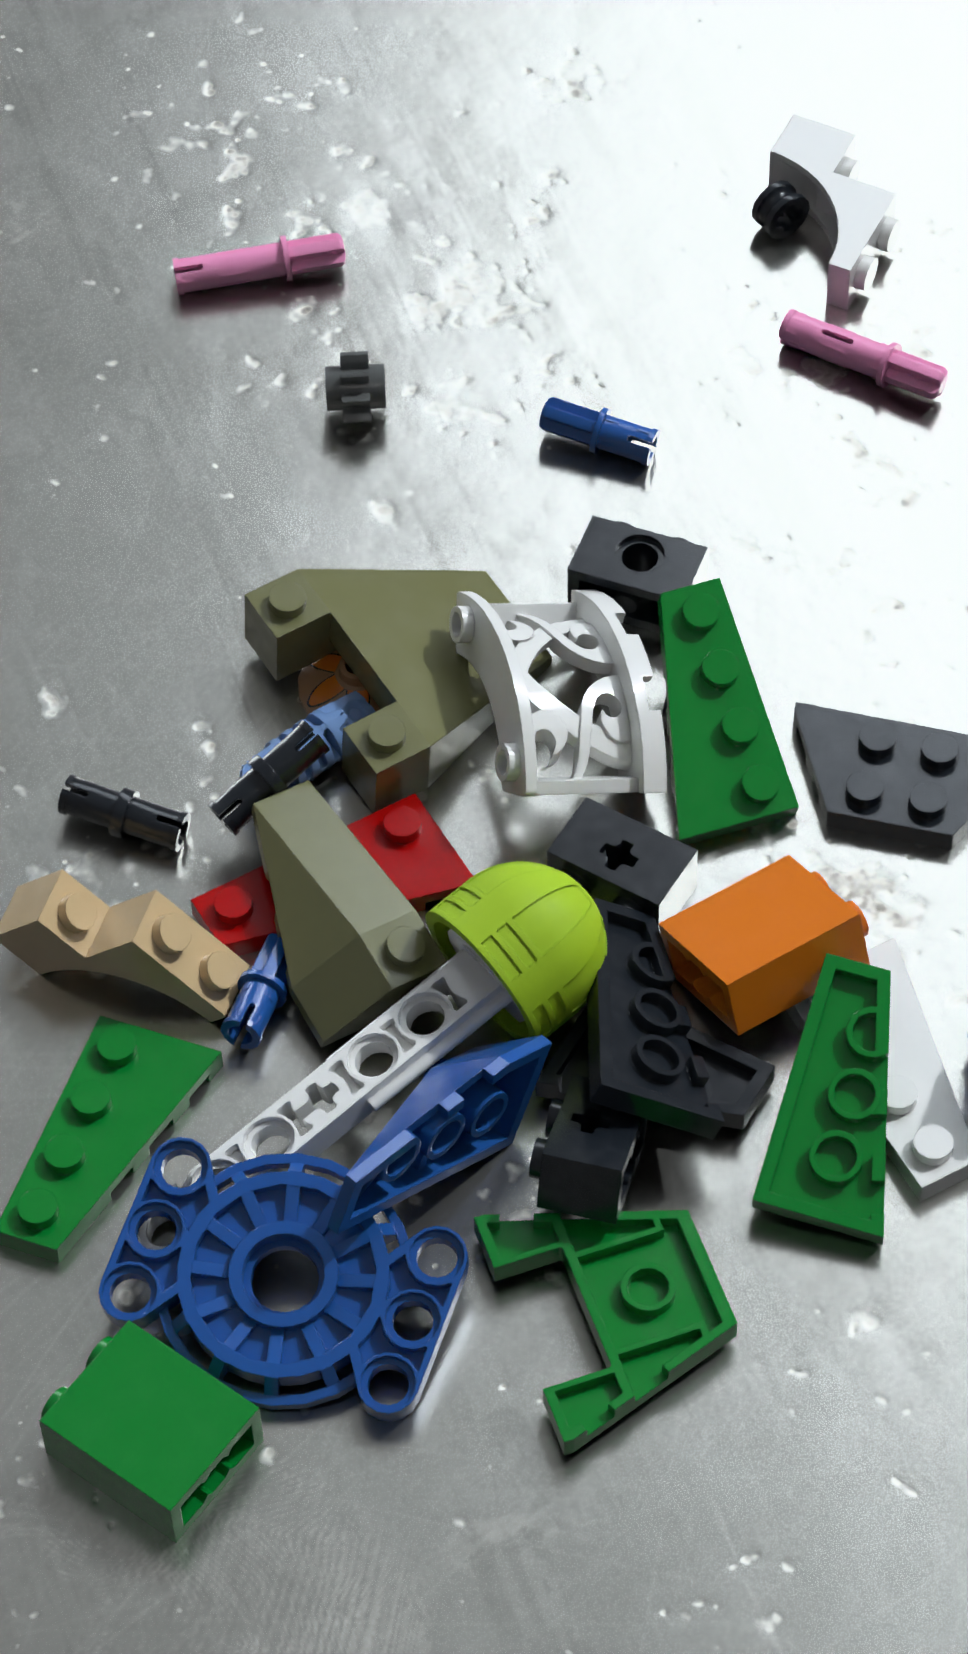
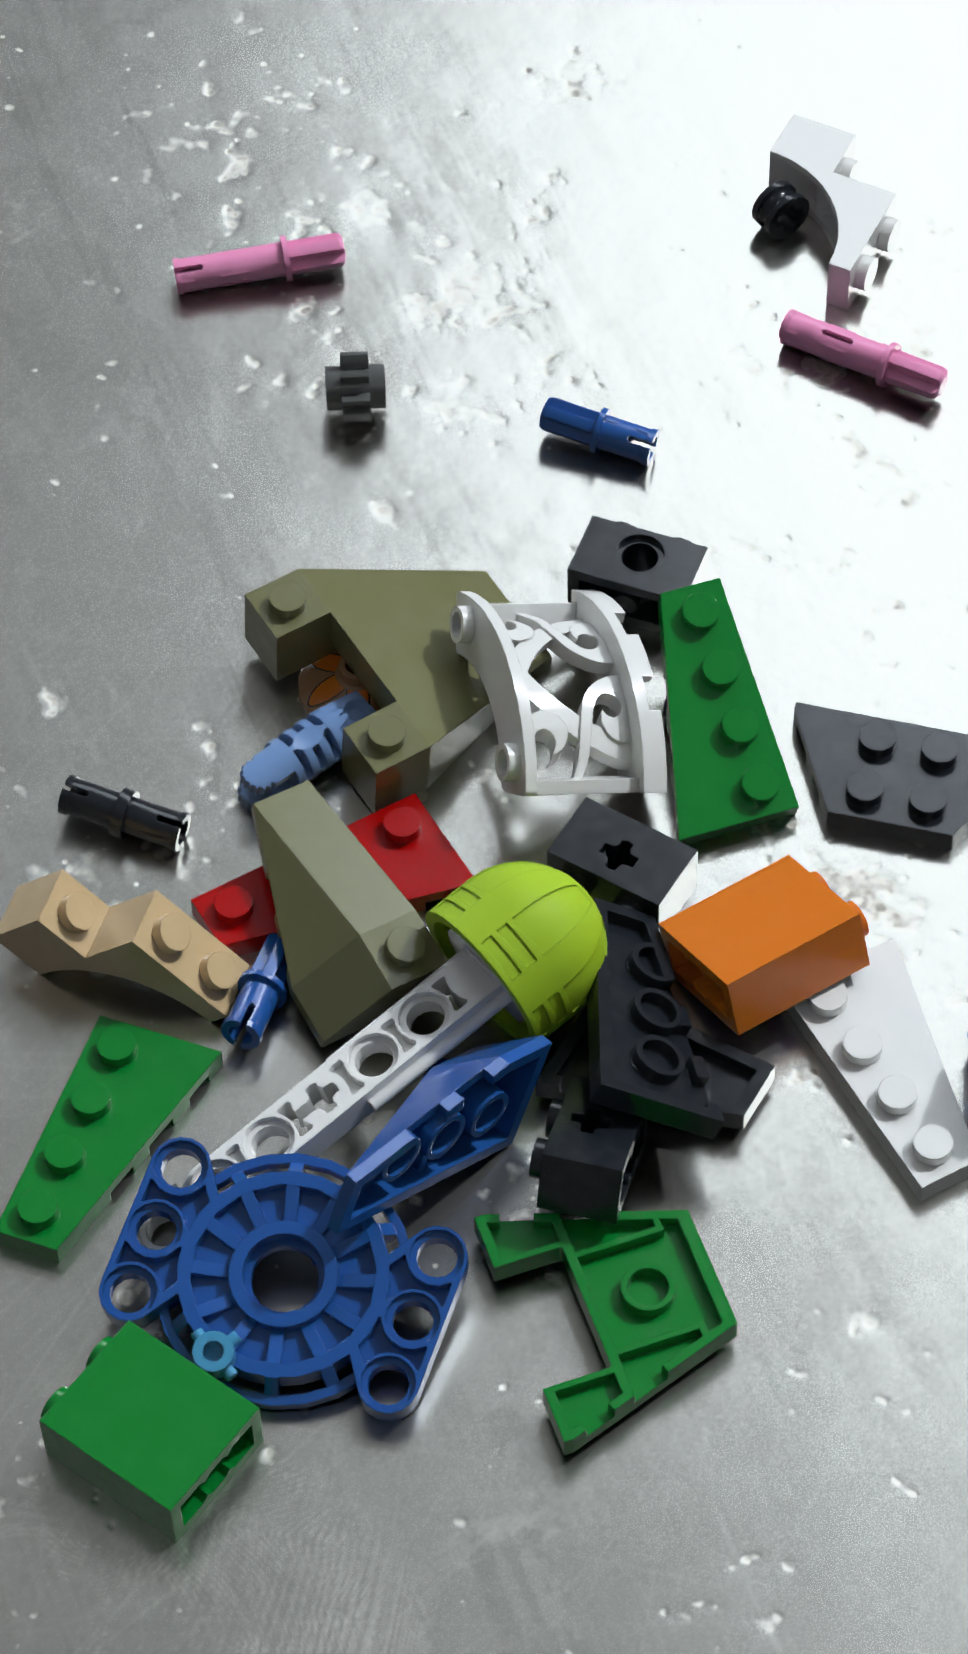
(215, 1352): none -> dark azure piece
(269, 775): black pin -> none
(831, 1124): green wing -> none

